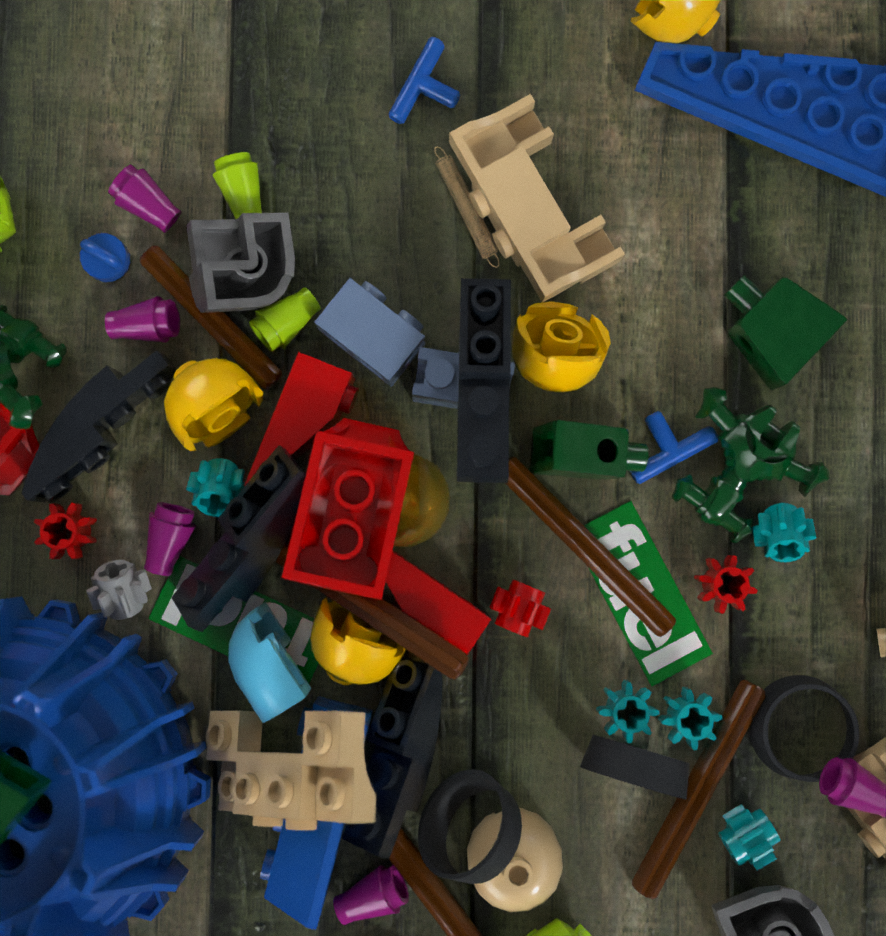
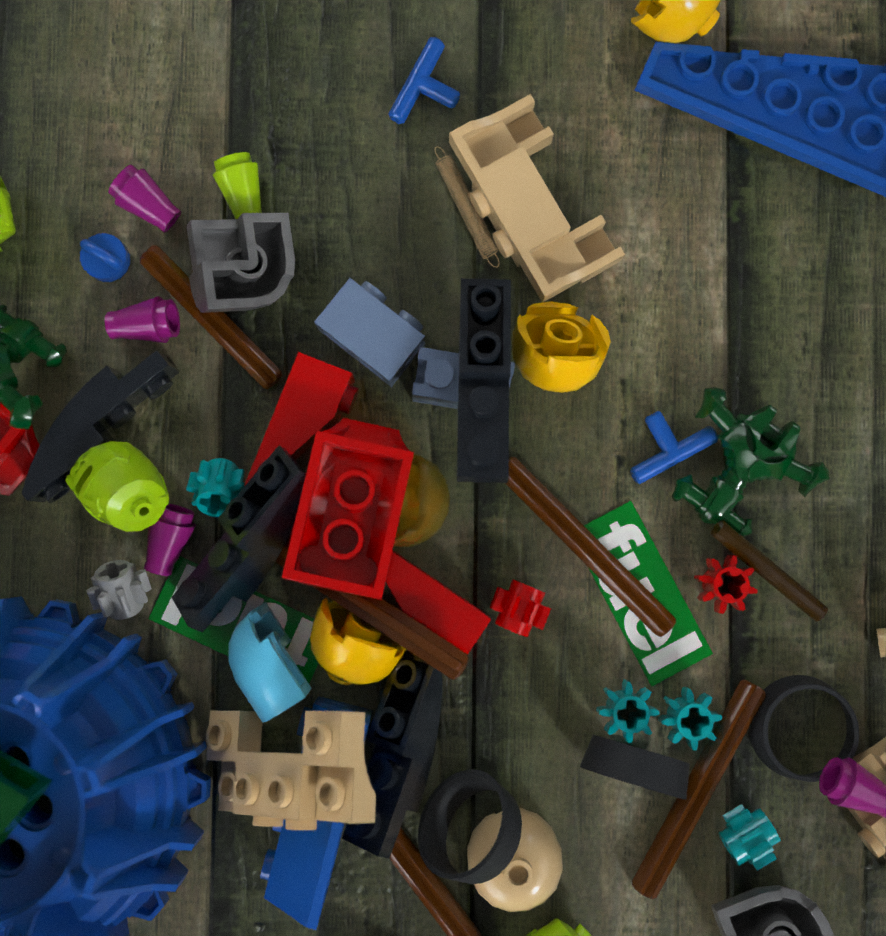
(55, 539): red gear -> none
(121, 487): none -> lime helmet
(209, 401): yellow cylinder -> none
(283, 320): lime cone -> none
(373, 896): magenta cone -> none
(585, 451): dark green torso -> none
(769, 570): none -> dark brown bar
(780, 327): dark green torso -> none
(784, 532): teal gear -> none

